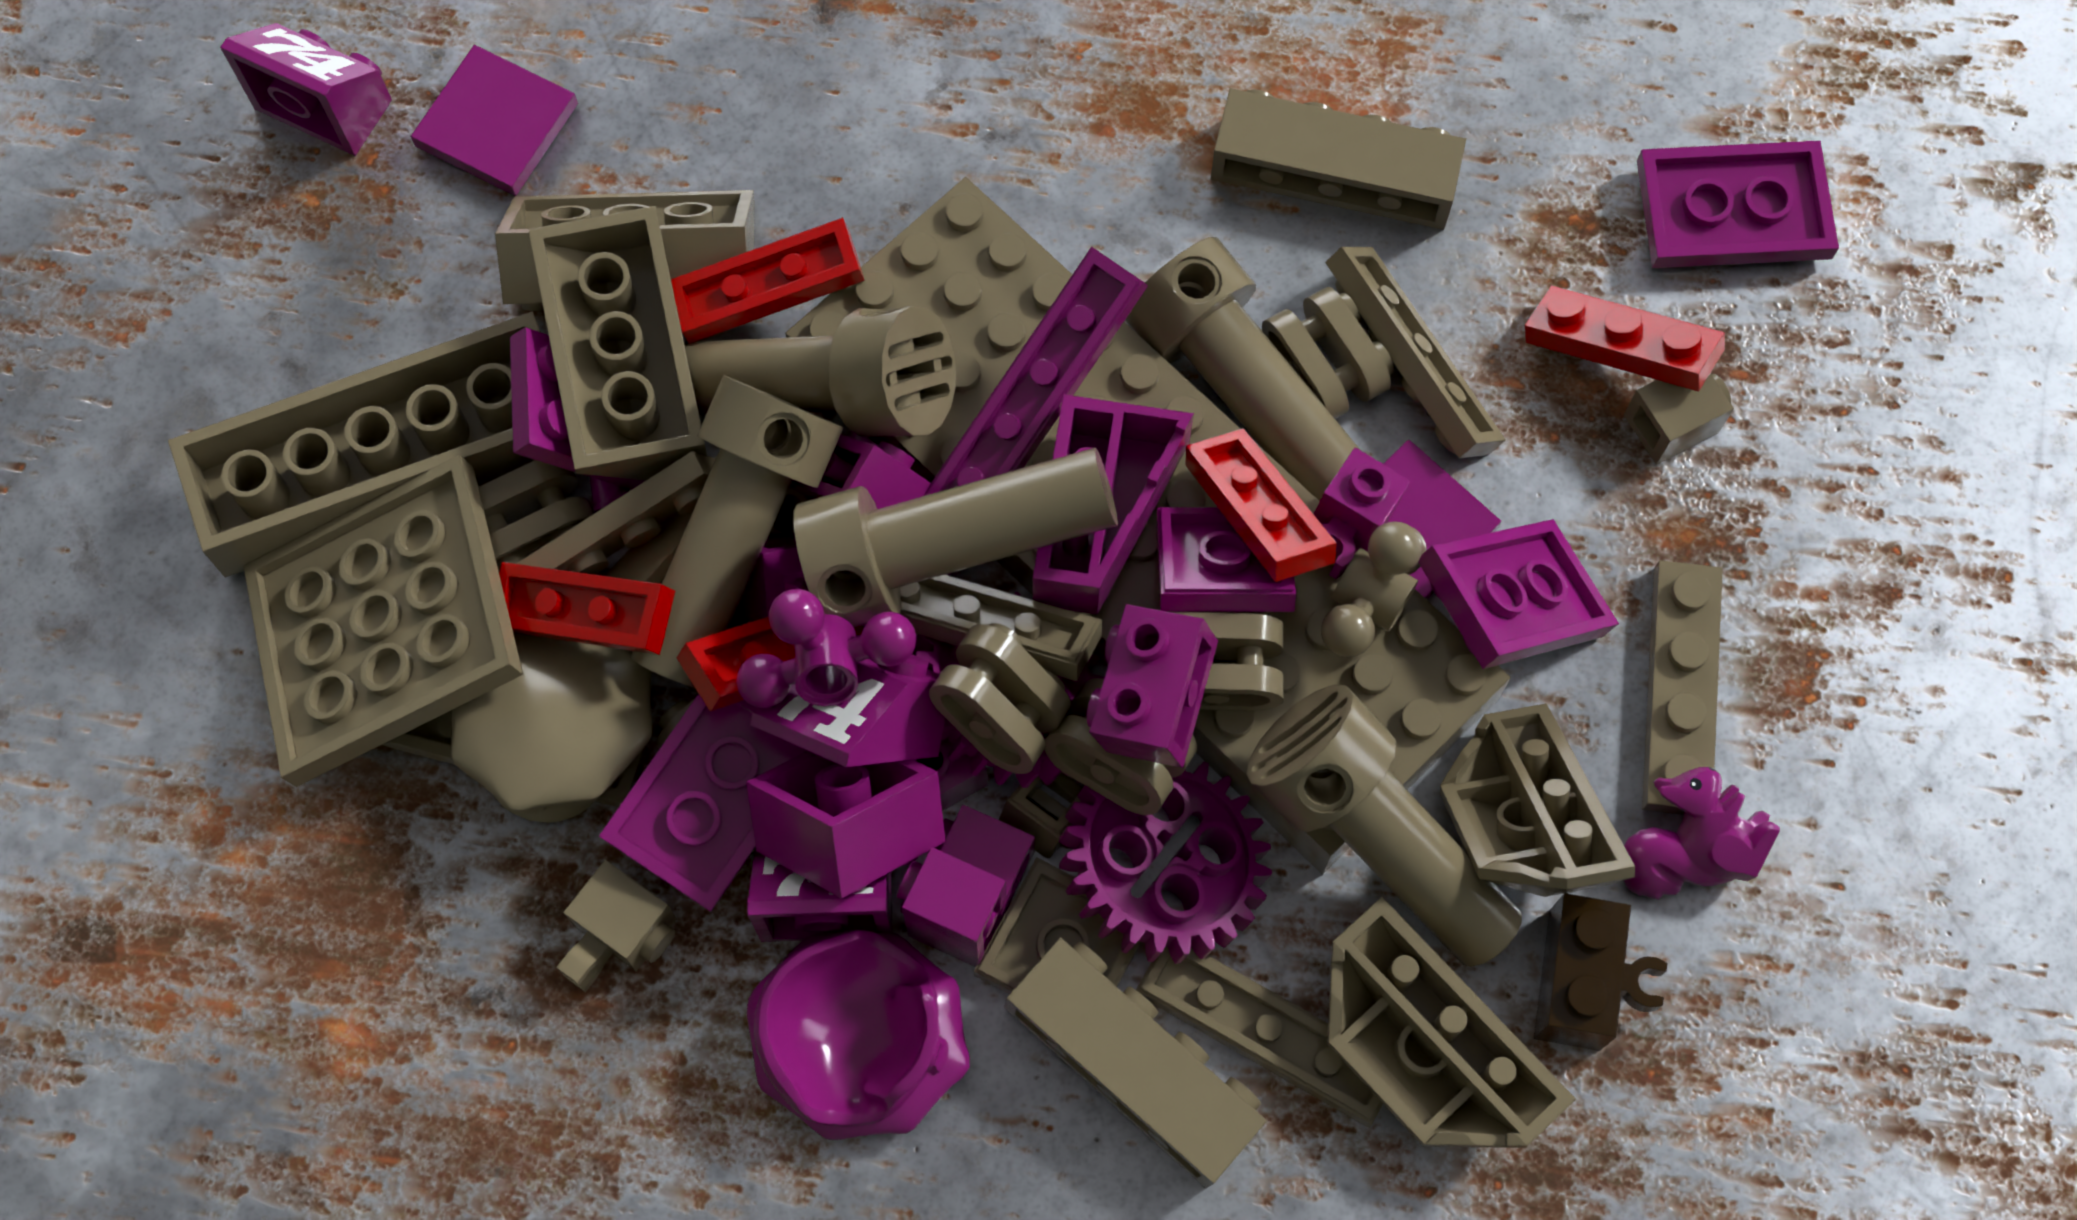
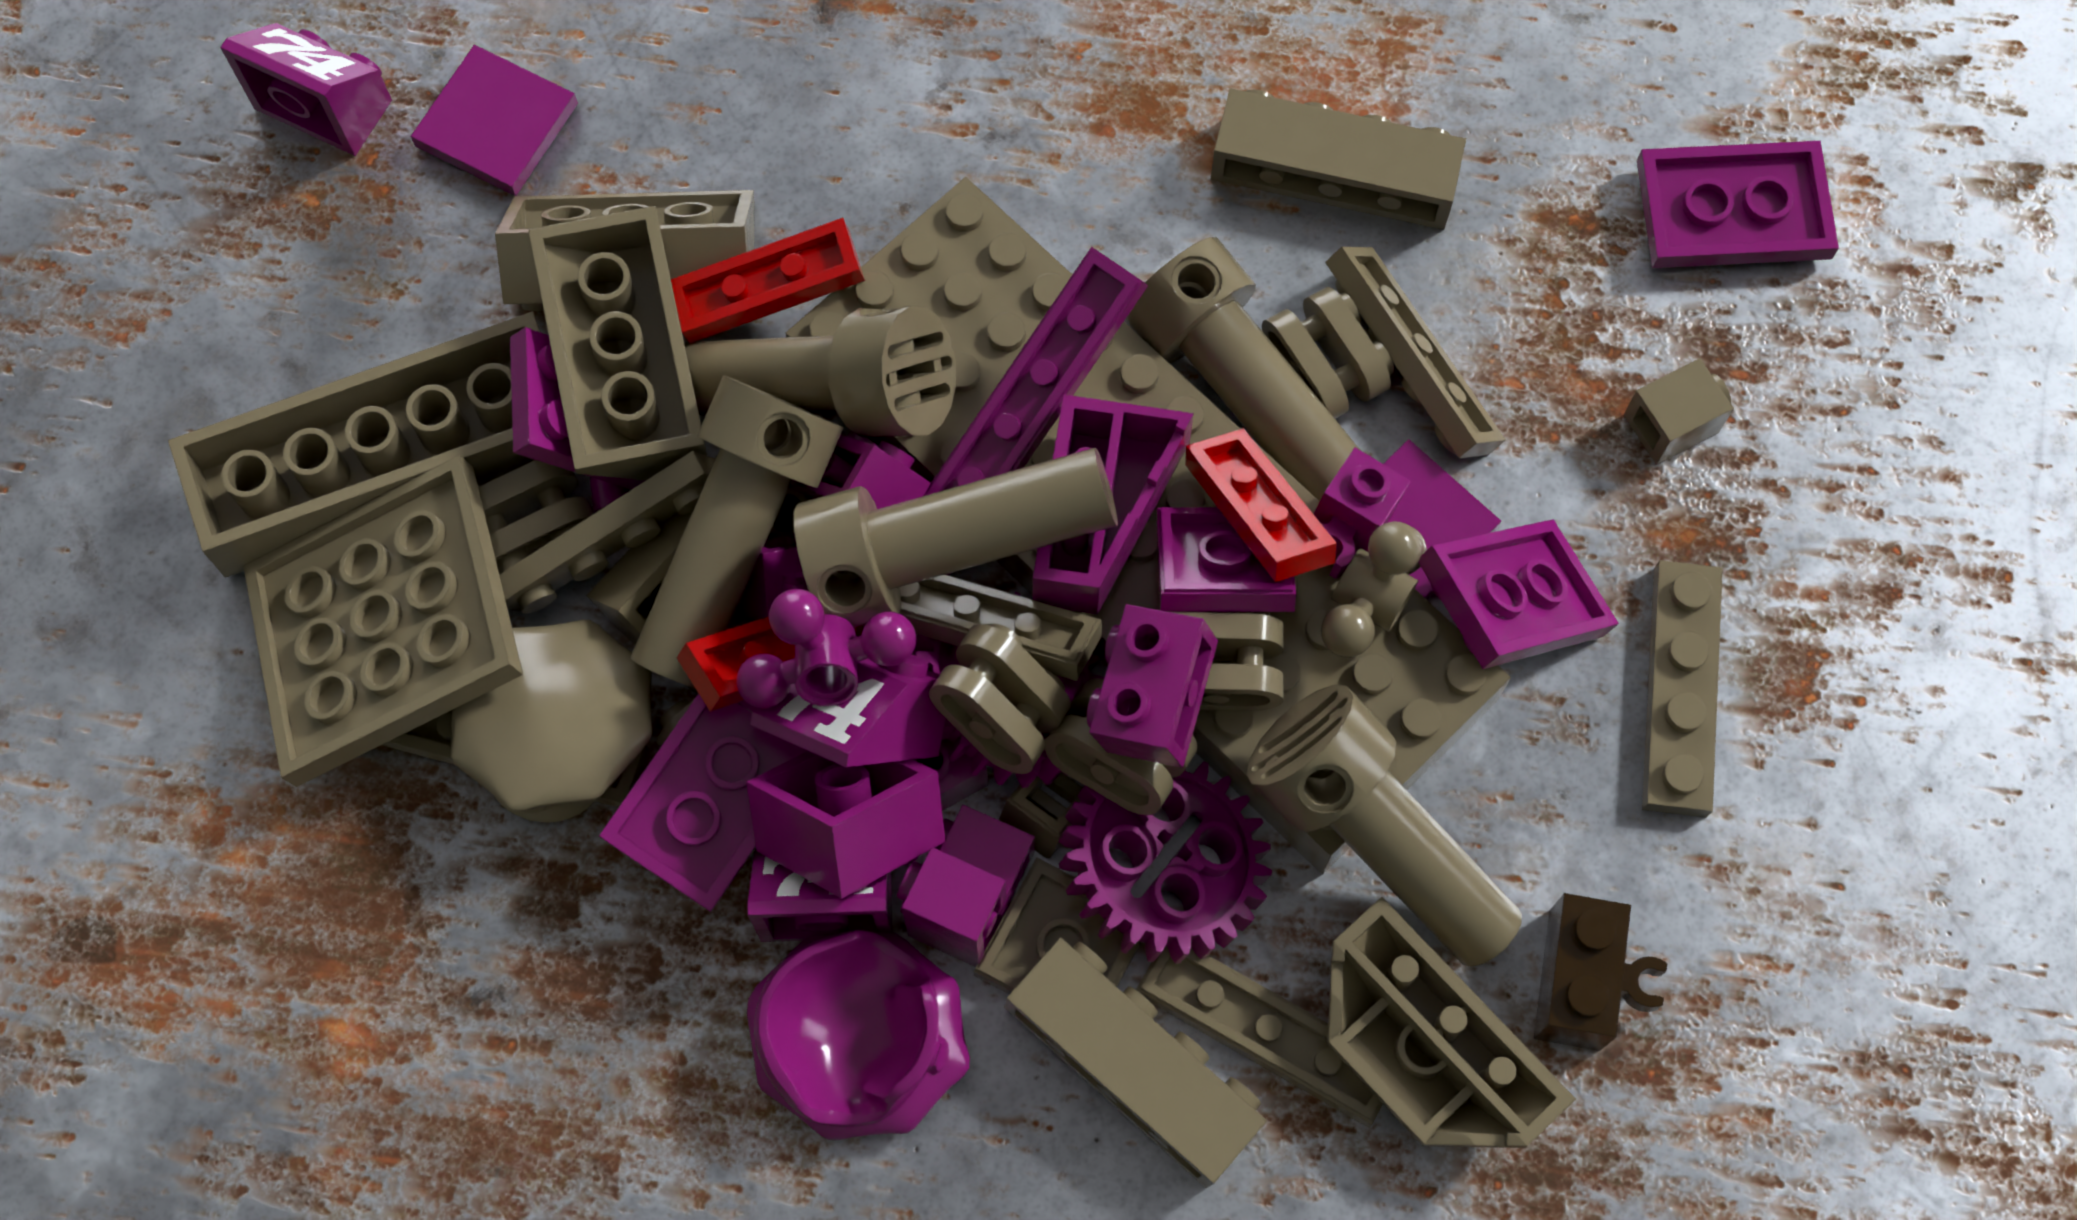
(586, 607): red plate -> none
(616, 921): dark tan brick -> none
(1531, 808): dark tan wedge -> none
(1625, 338): plate -> none
(1709, 844): magenta animal -> none

